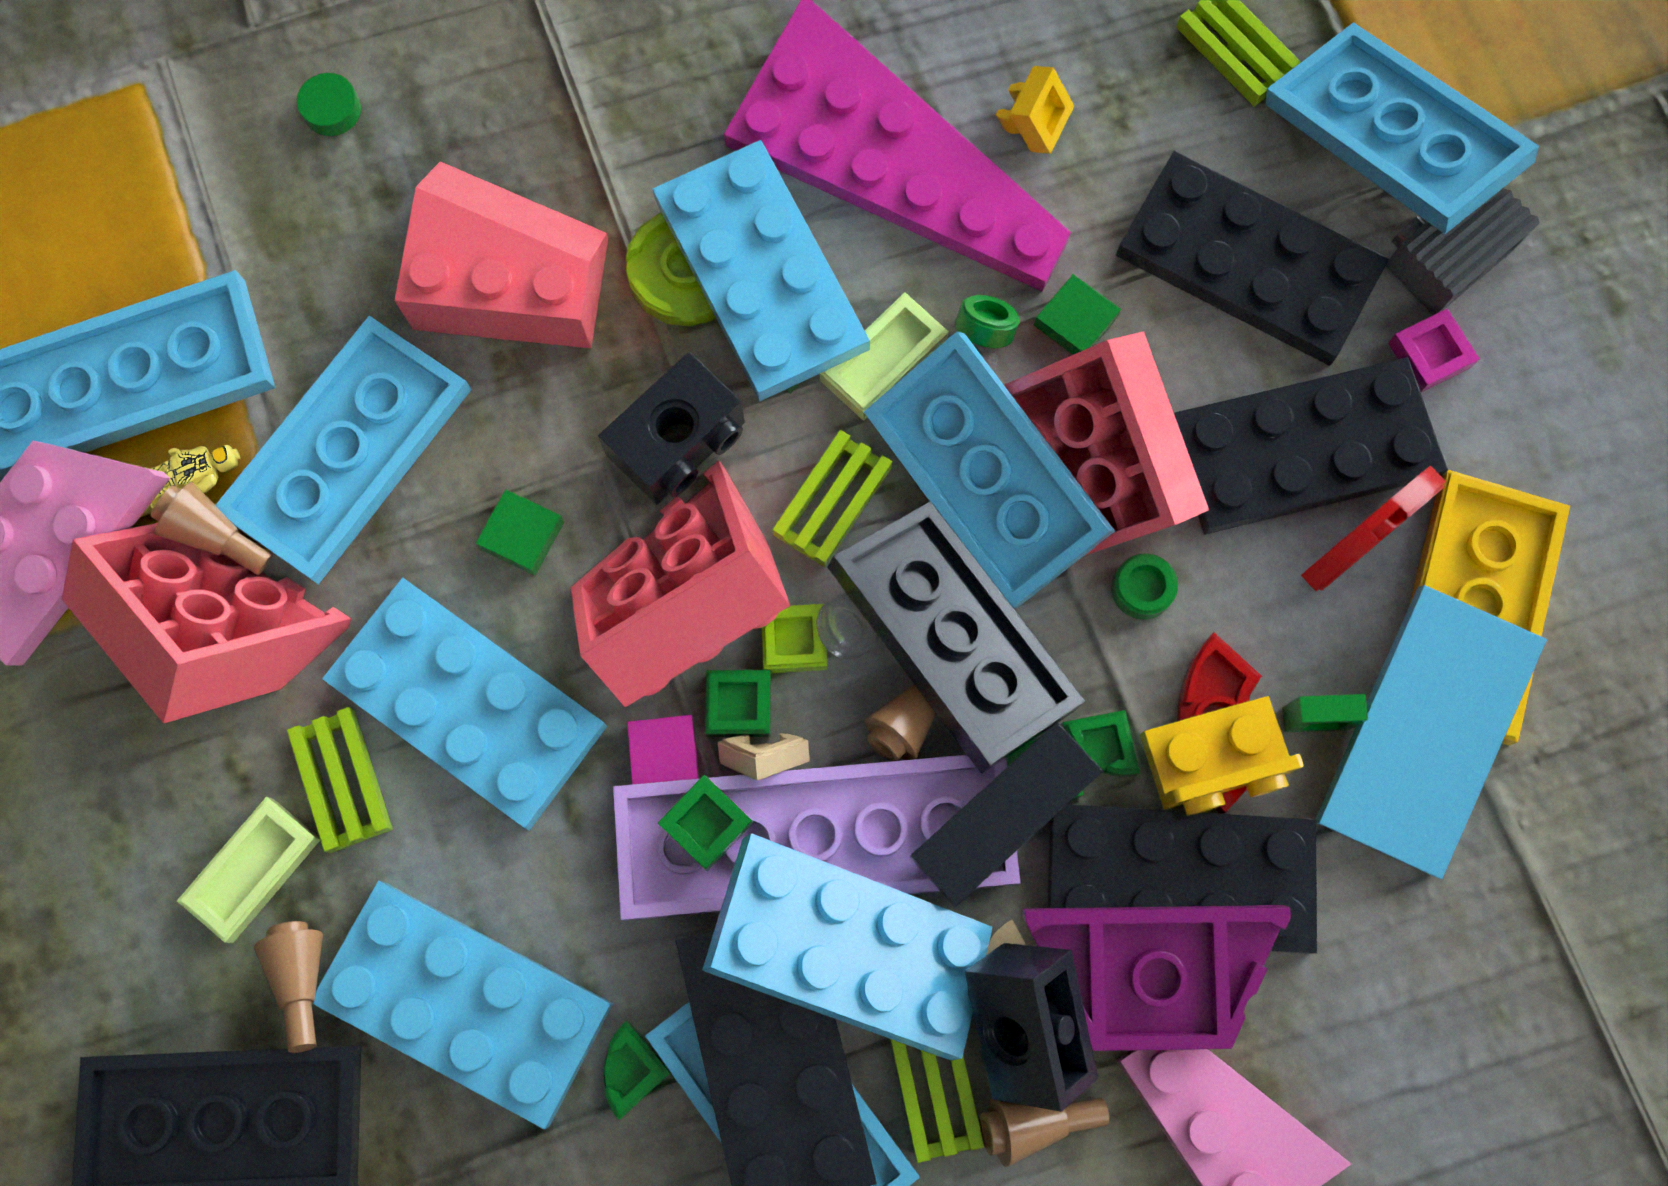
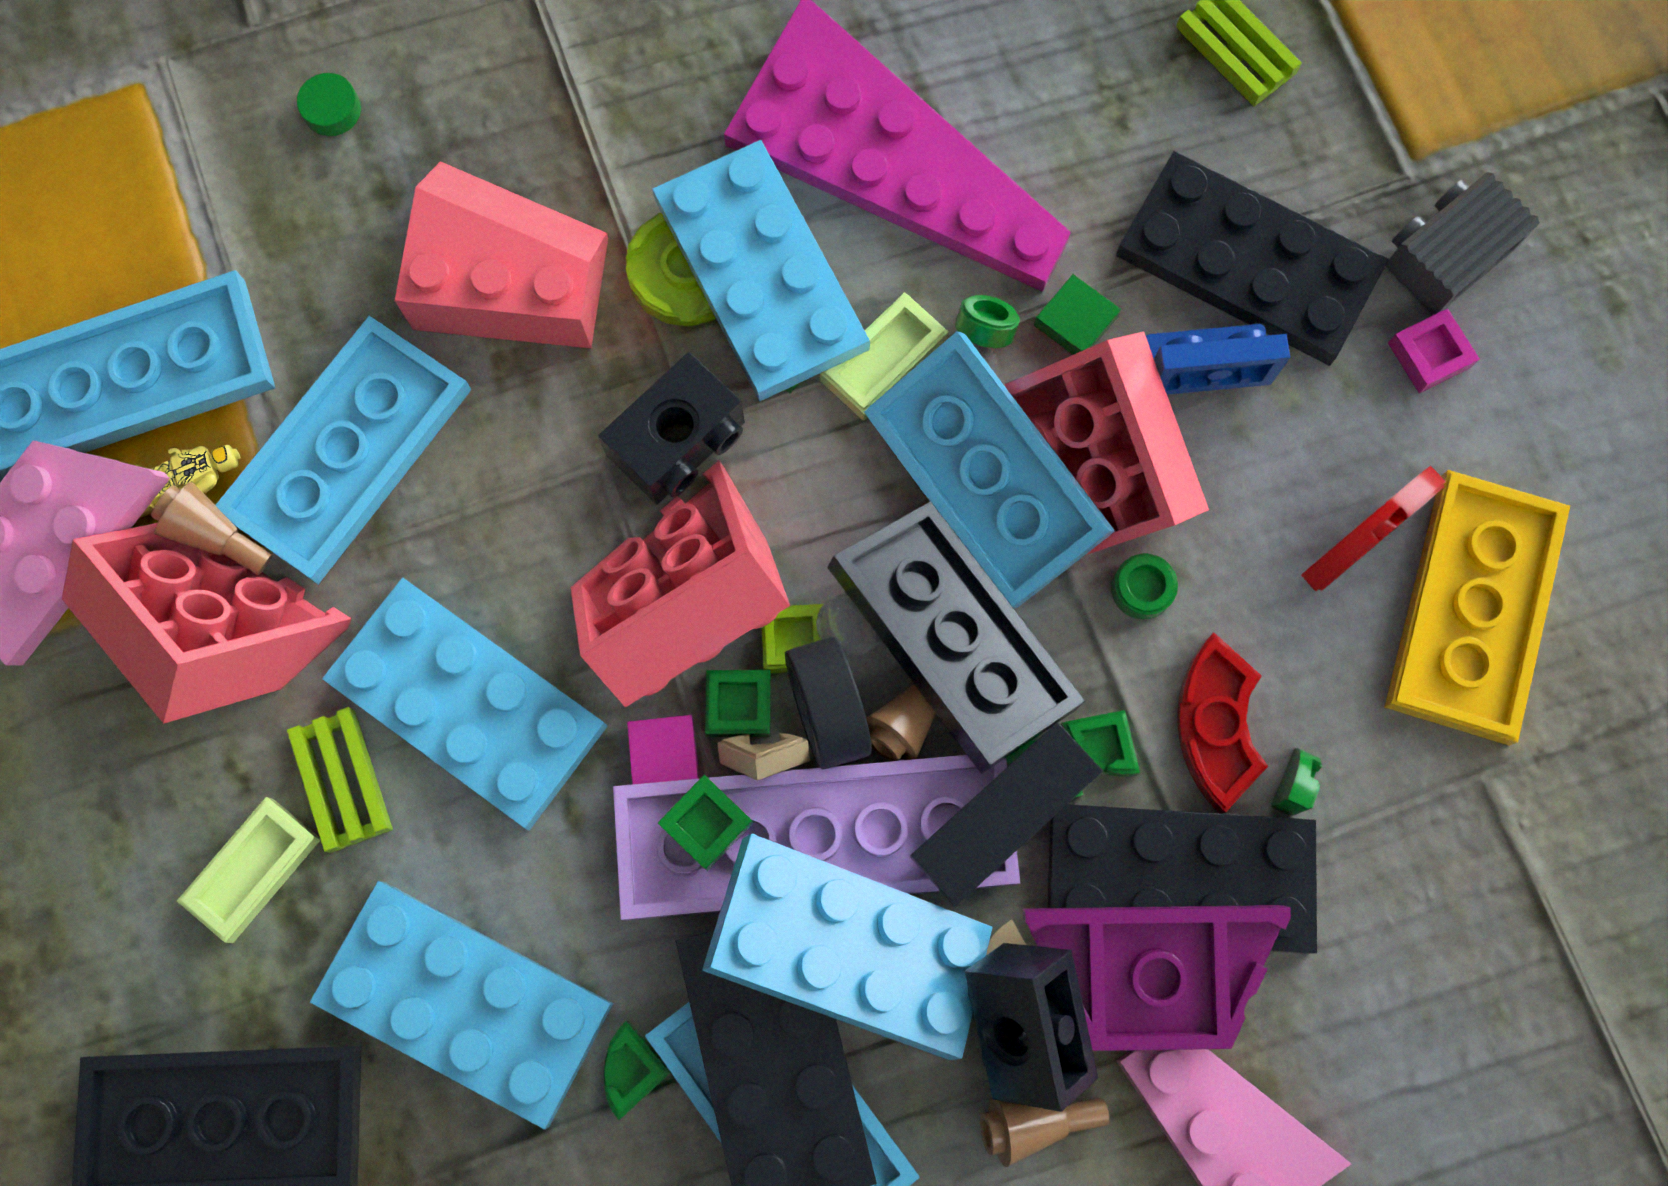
(291, 967): medium nougat cone -> none
(520, 532): green tile -> none
(828, 702): none -> black tyre
(860, 456): lime tile -> none
(947, 1144): lime tile -> none
(1038, 110): yellow tile -> none
(1217, 754): yellow bracket -> none
(1218, 358): none -> blue bracket
(1298, 787): none -> green tile
(1309, 444): black plate -> none
(1325, 713): green tile -> none
(1401, 127): medium azure plate -> none
(1430, 731): medium azure tile -> none

